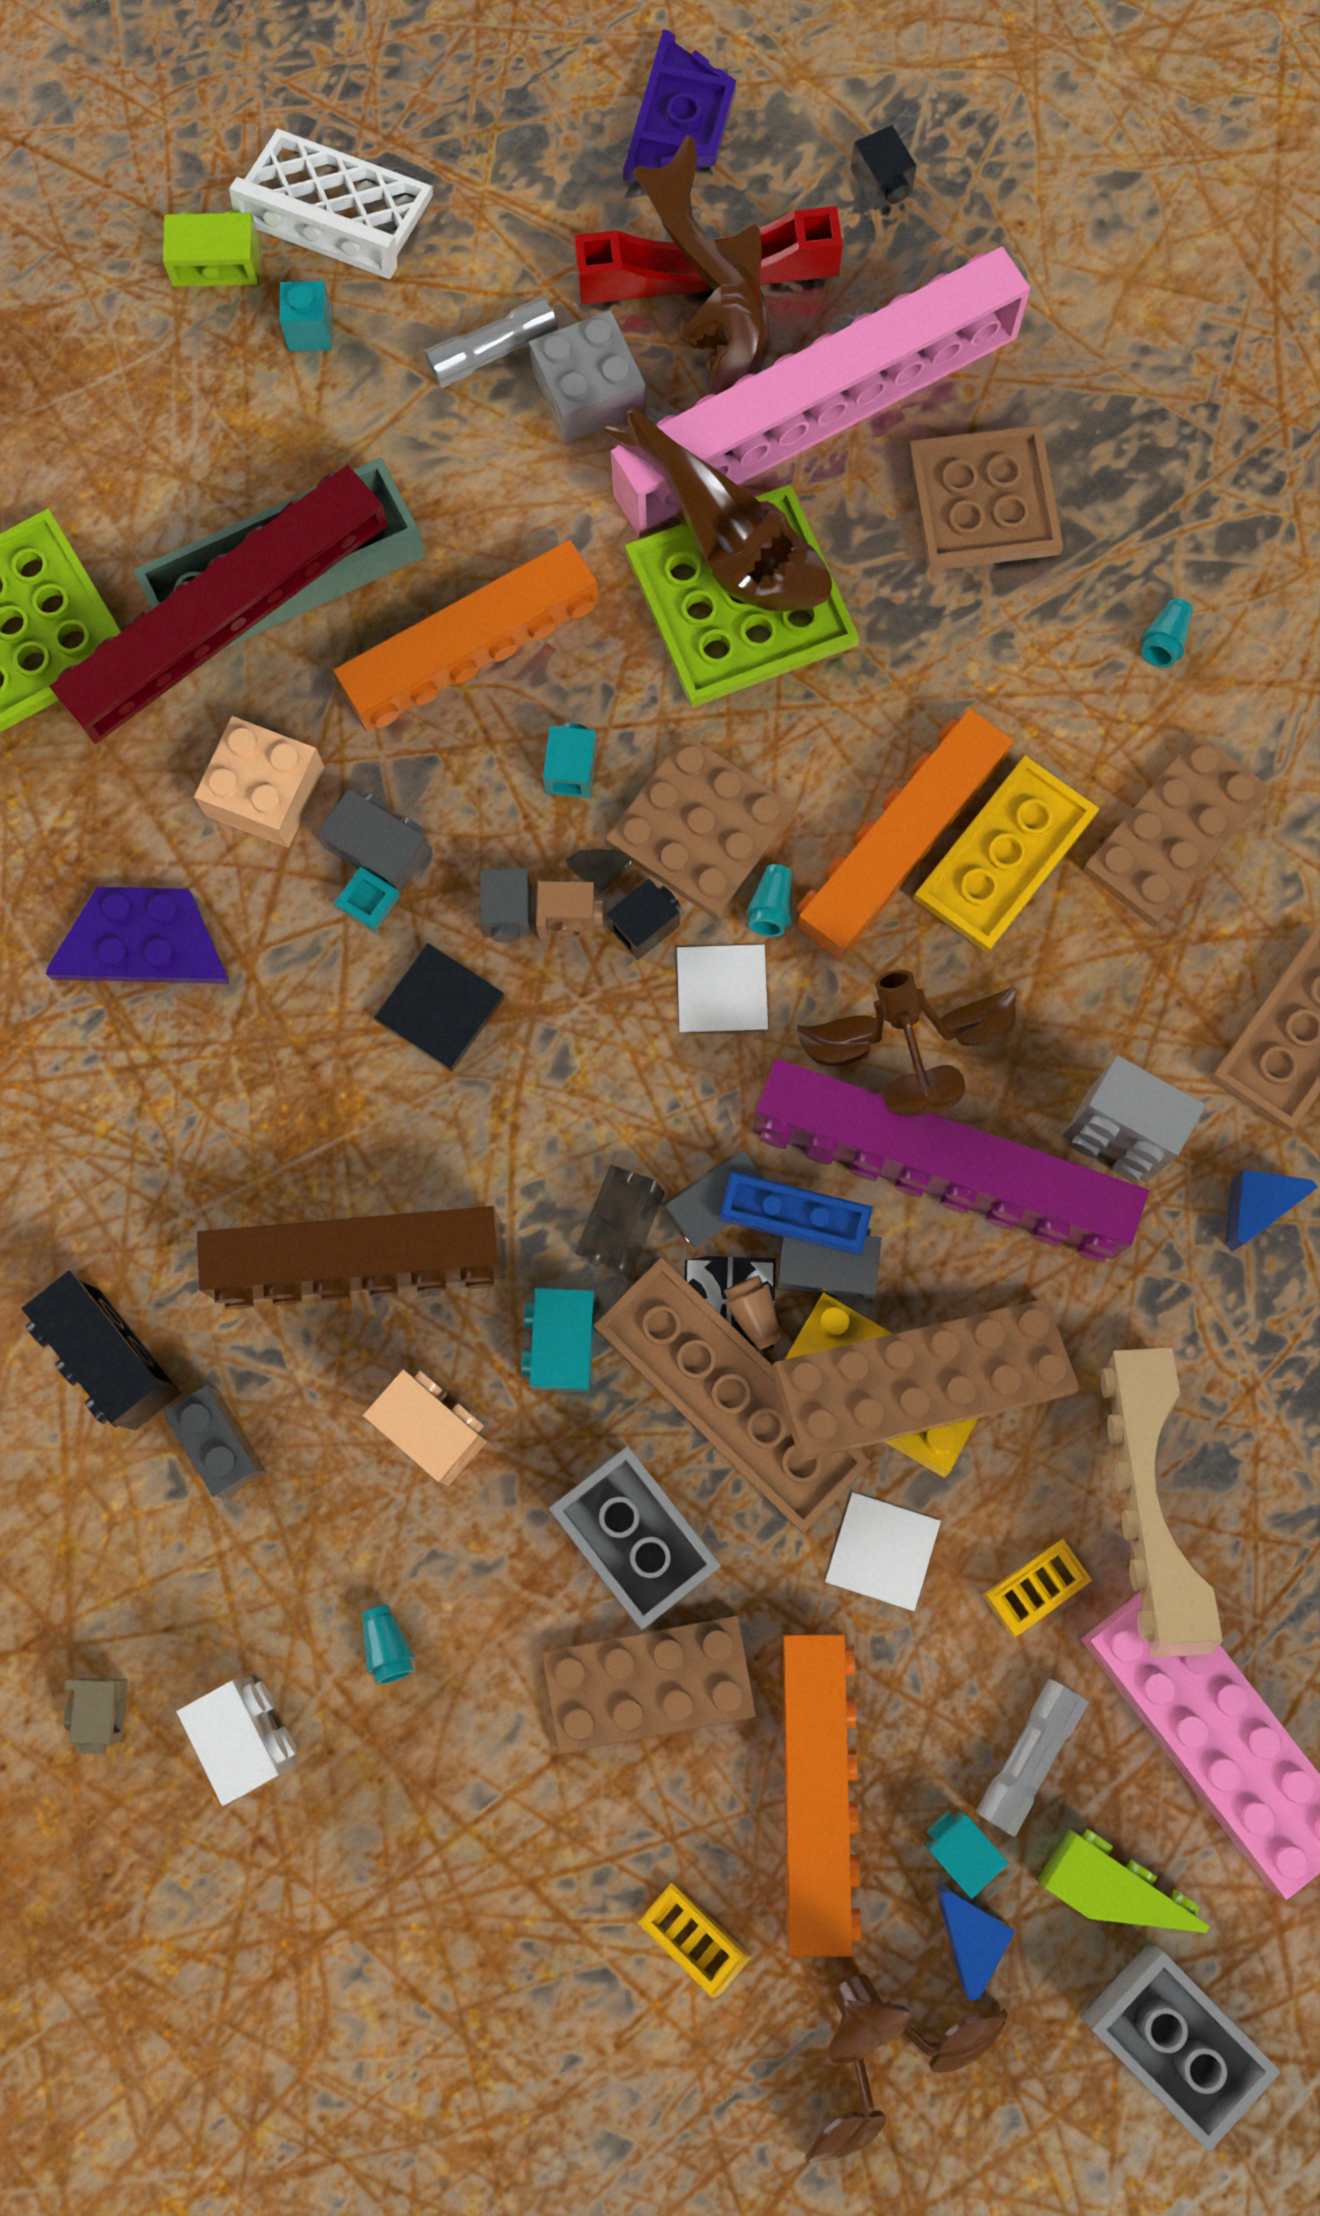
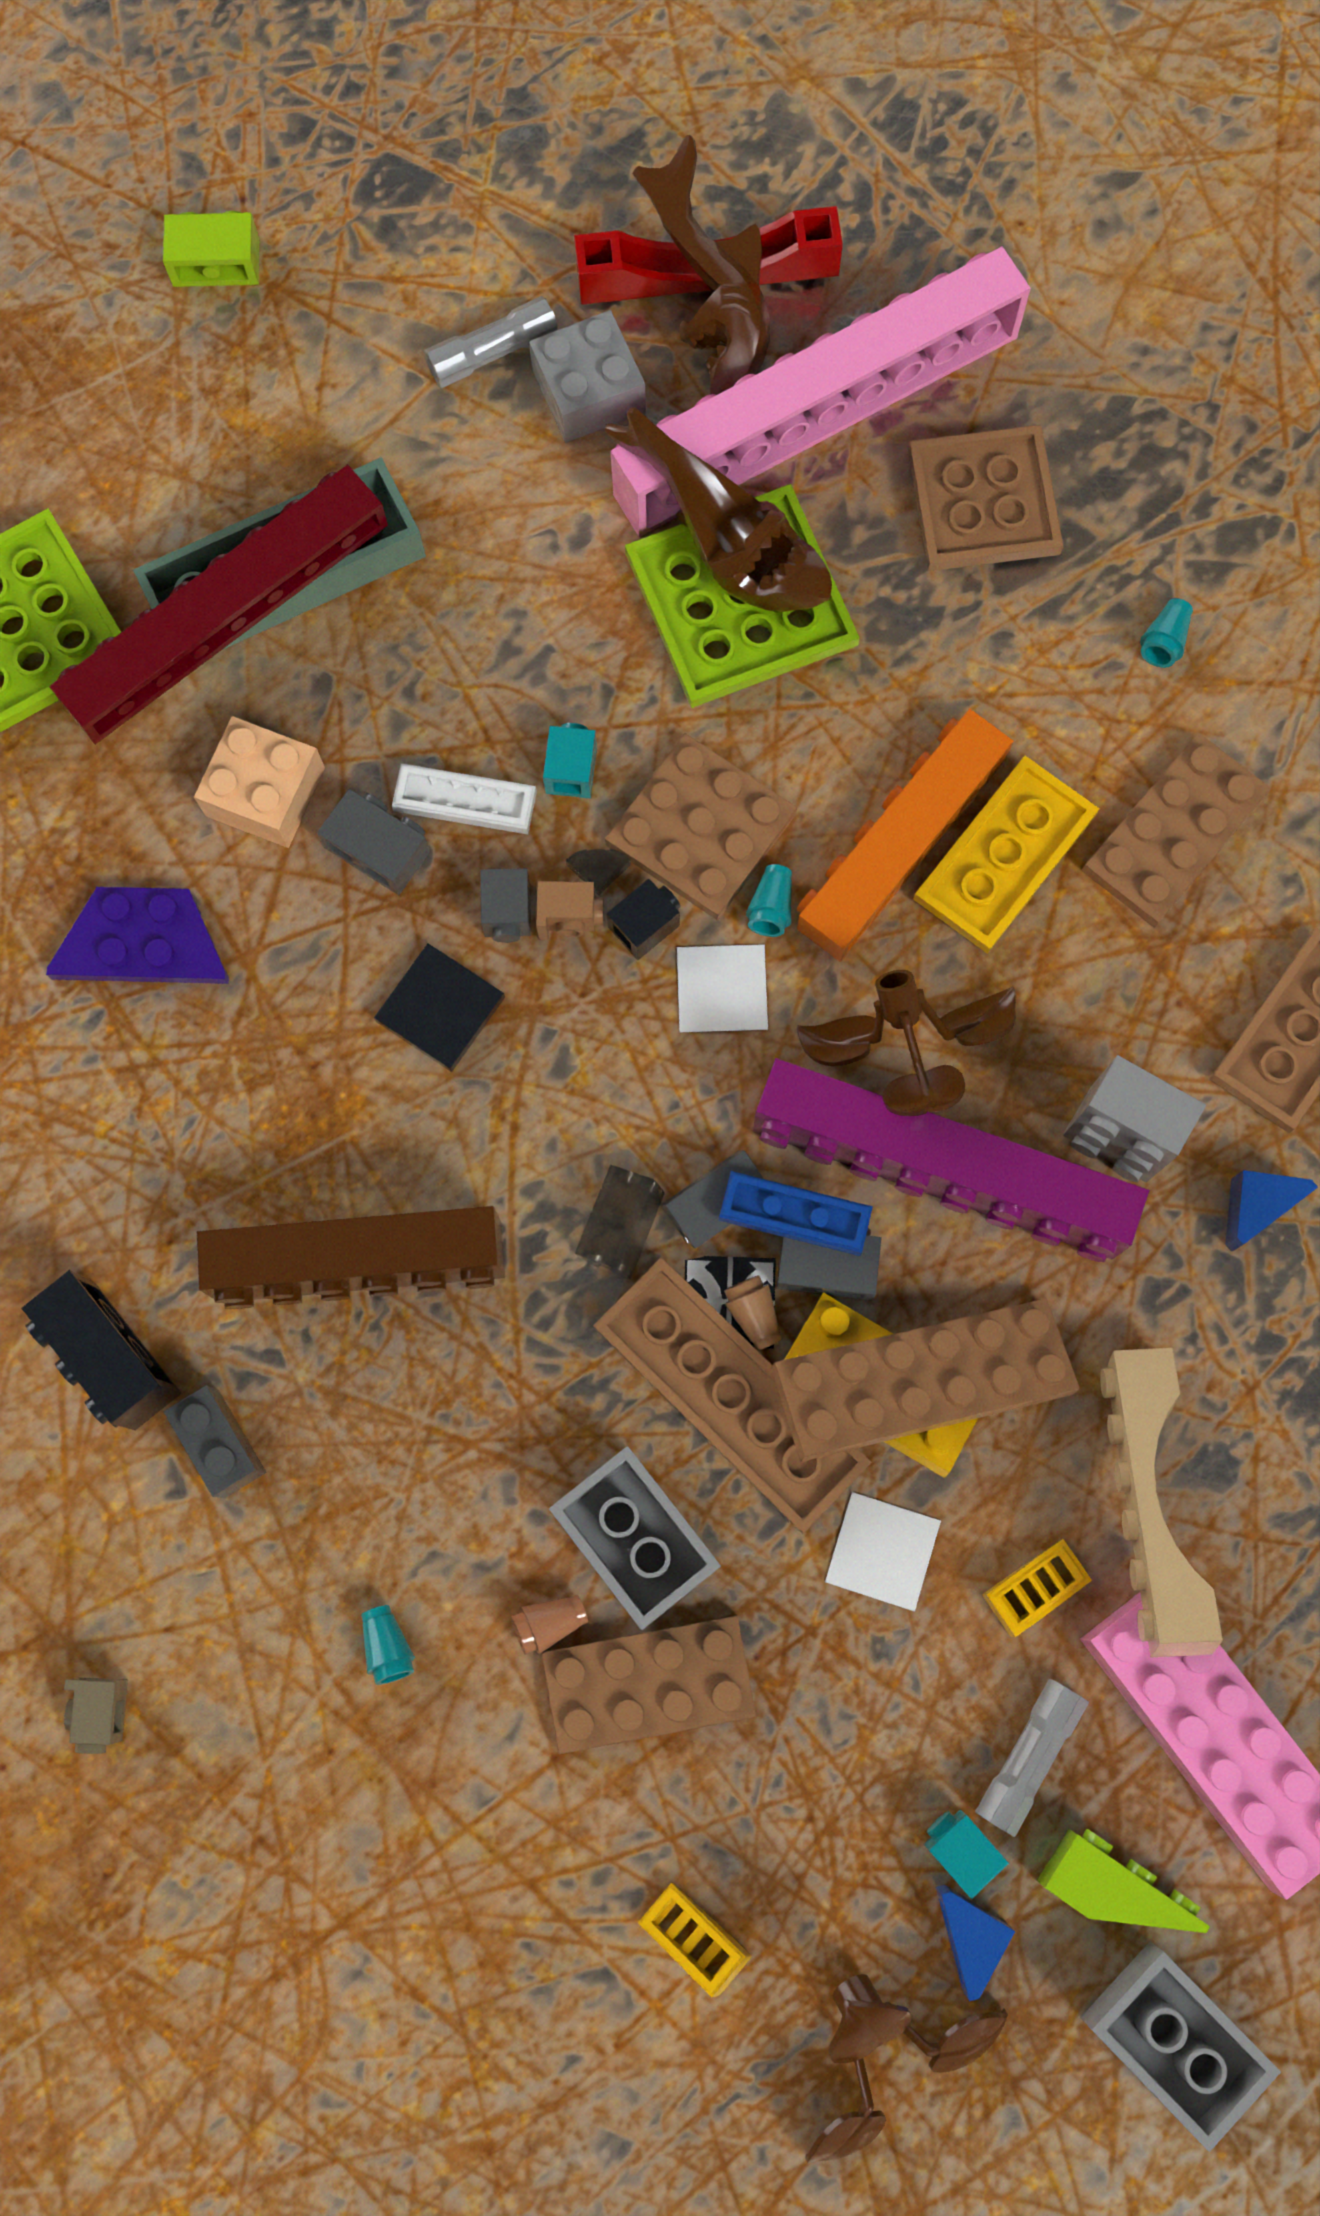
(238, 1738): white brick -> none
(306, 315): teal brick -> none
(316, 224): white fence -> none
(367, 899): teal plate -> none
(426, 1428): light nougat brick -> none
(464, 798): none -> white plate
(468, 636): orange brick -> none
(547, 1622): none -> nougat cone
(560, 1340): teal brick -> none
(680, 100): dark purple wing -> none
(818, 1796): orange brick -> none
(883, 167): black brick -> none

